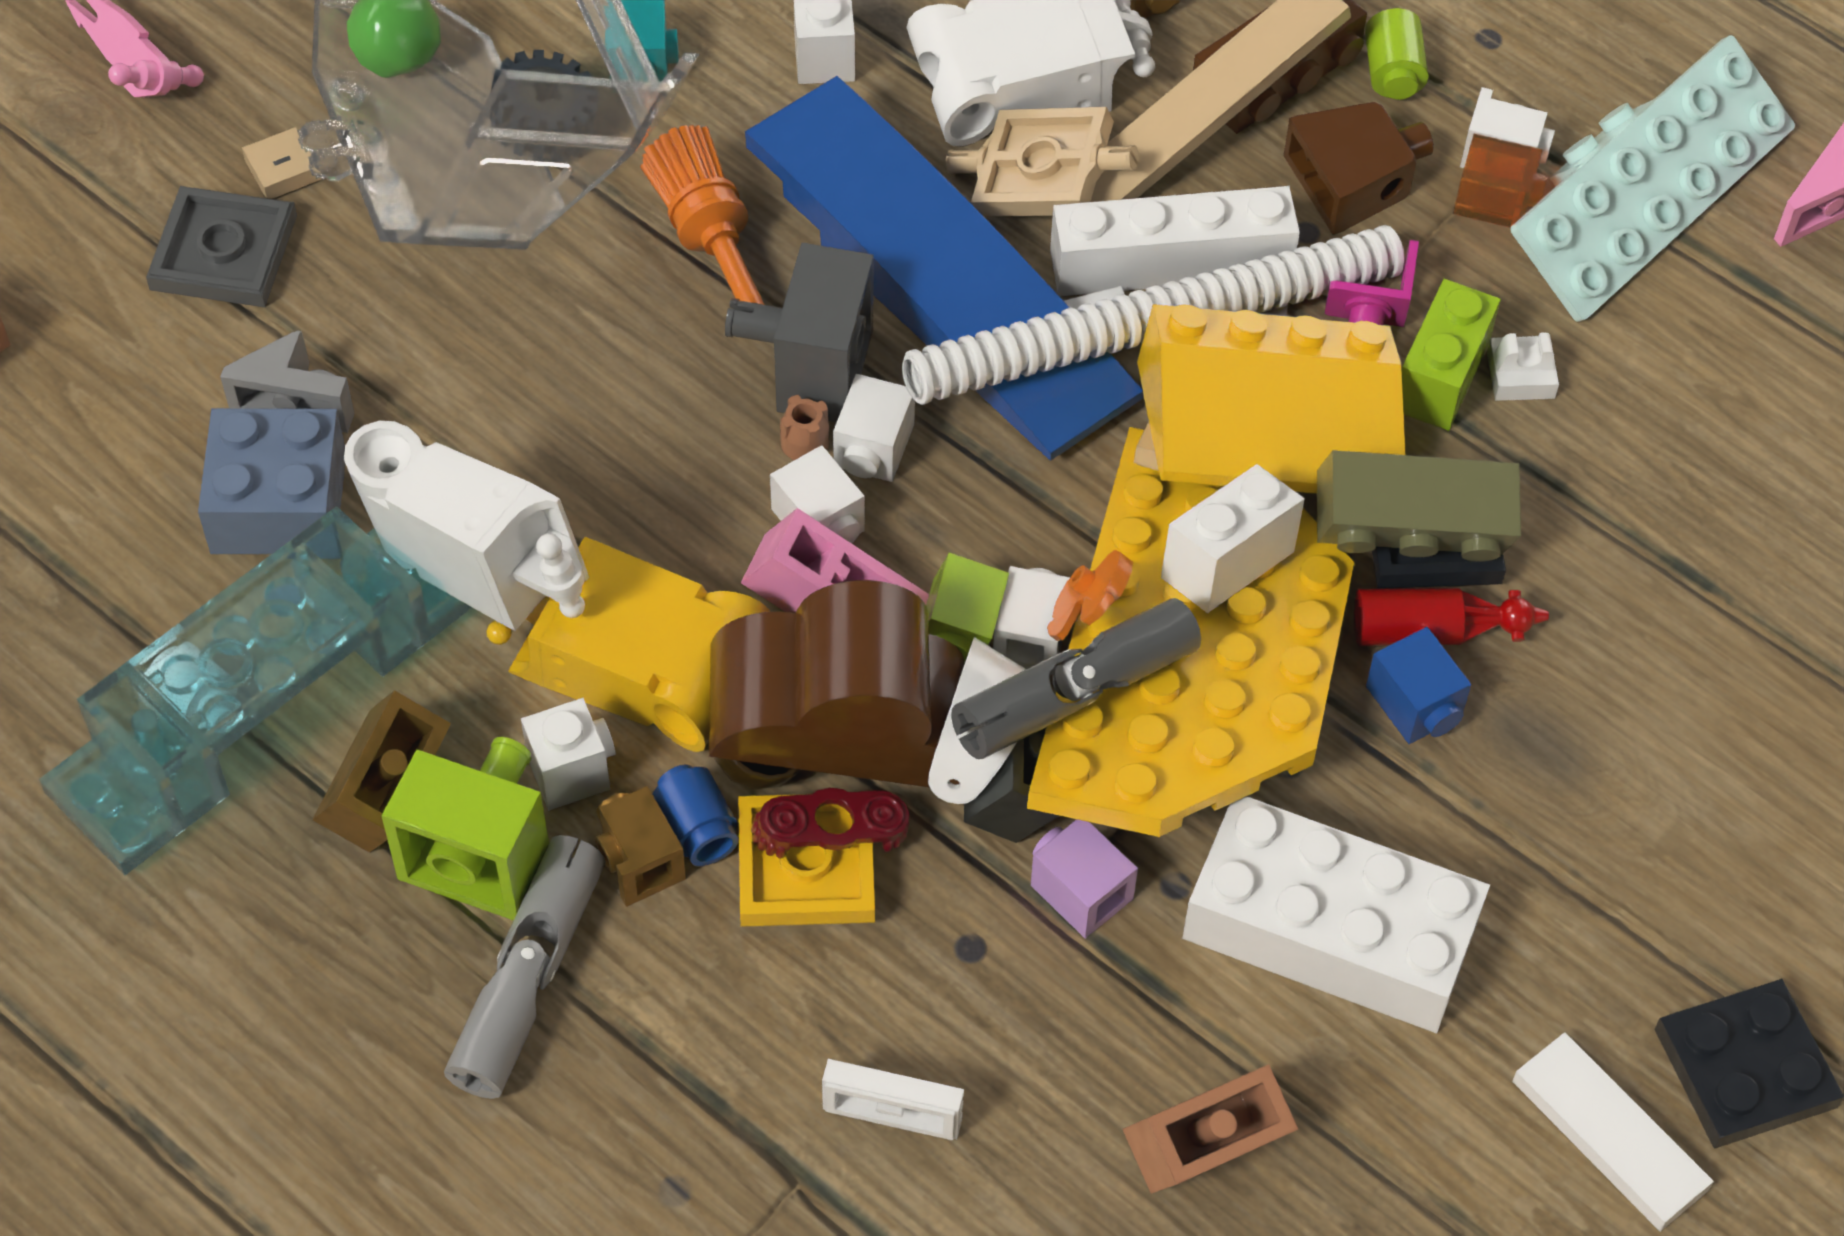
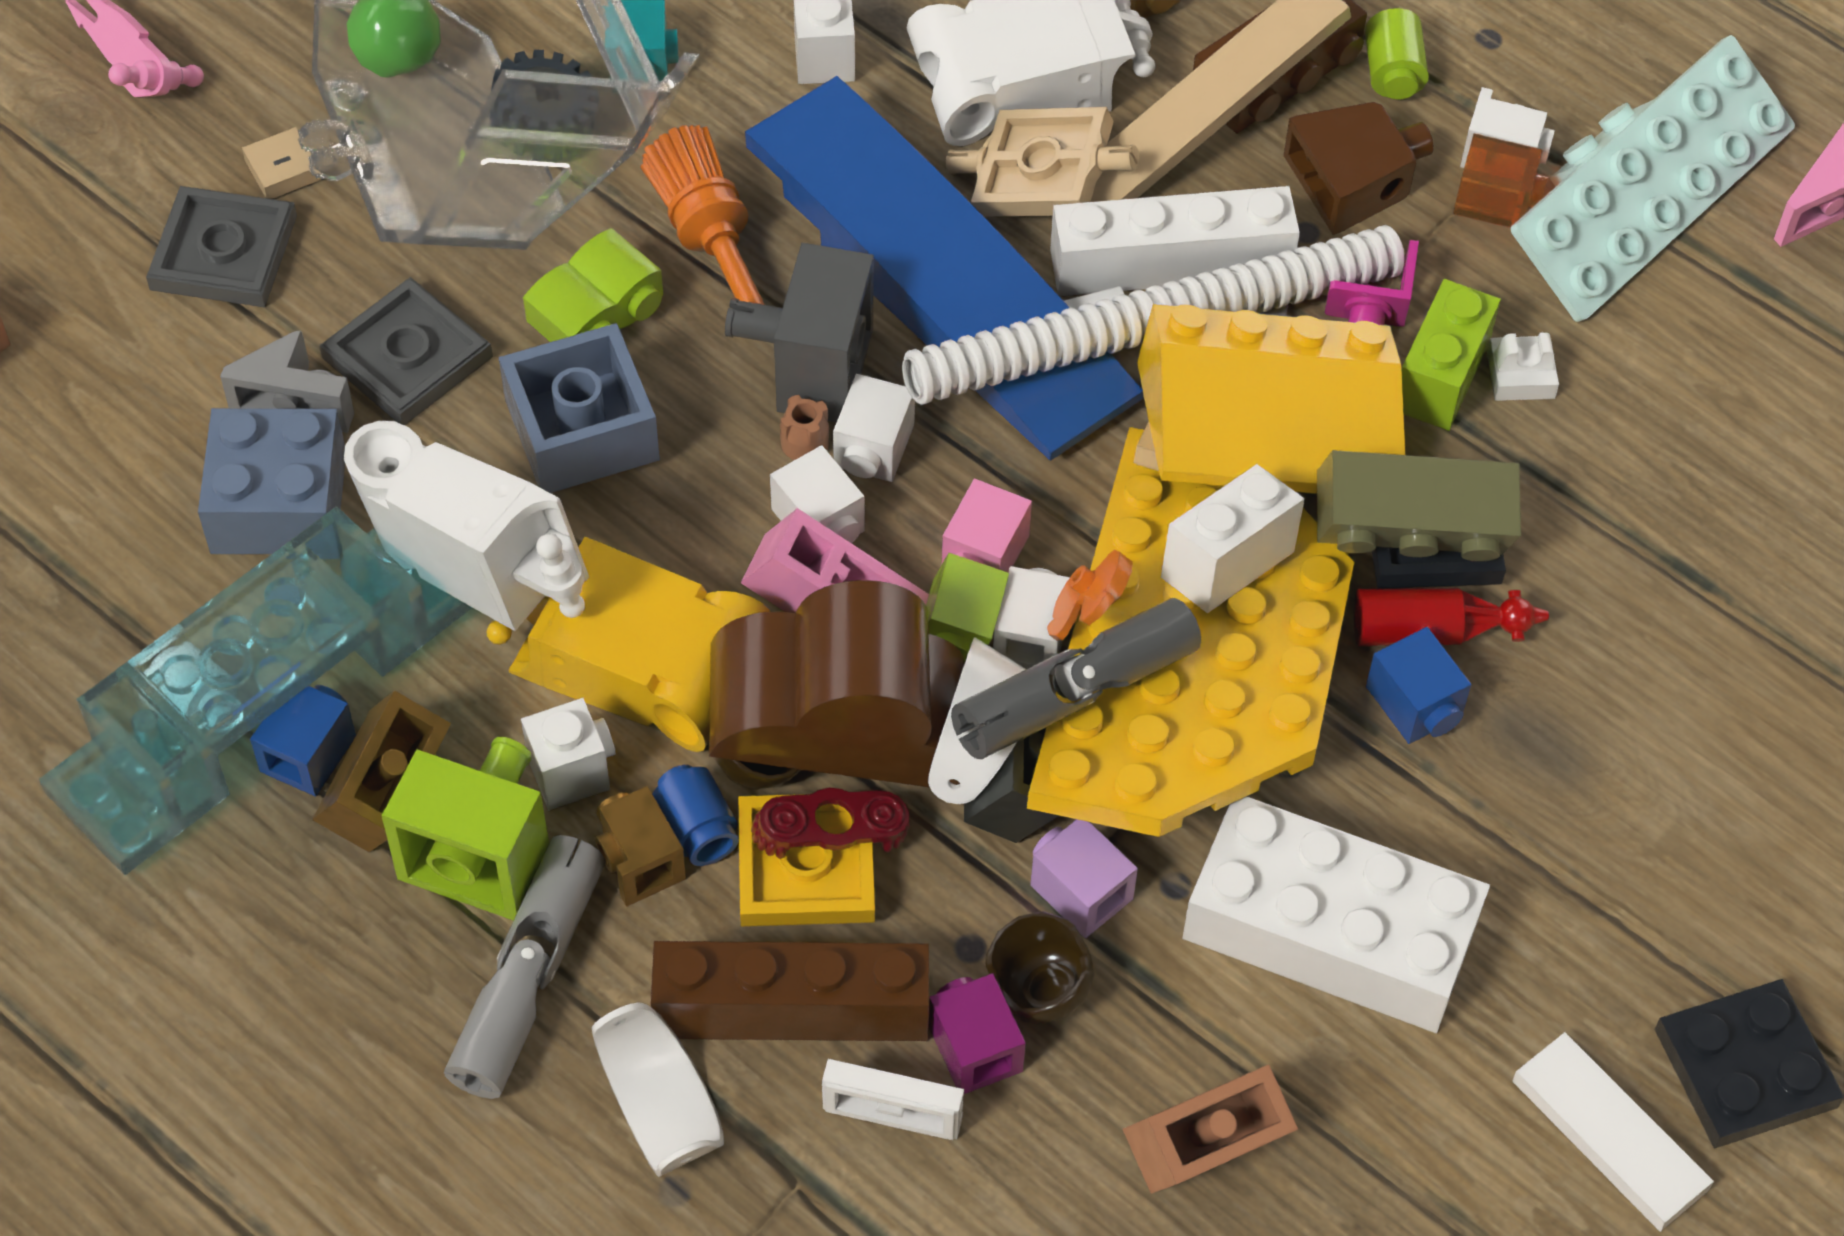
(305, 739): none -> blue brick
(406, 351): none -> dark grey tile
(579, 408): none -> sand blue brick
(597, 288): none -> lime brick
(657, 1087): none -> white piece
(792, 990): none -> reddish brown brick
(976, 1032): none -> magenta brick
(988, 526): none -> bright pink brick
(1041, 967): none -> dark brown hair

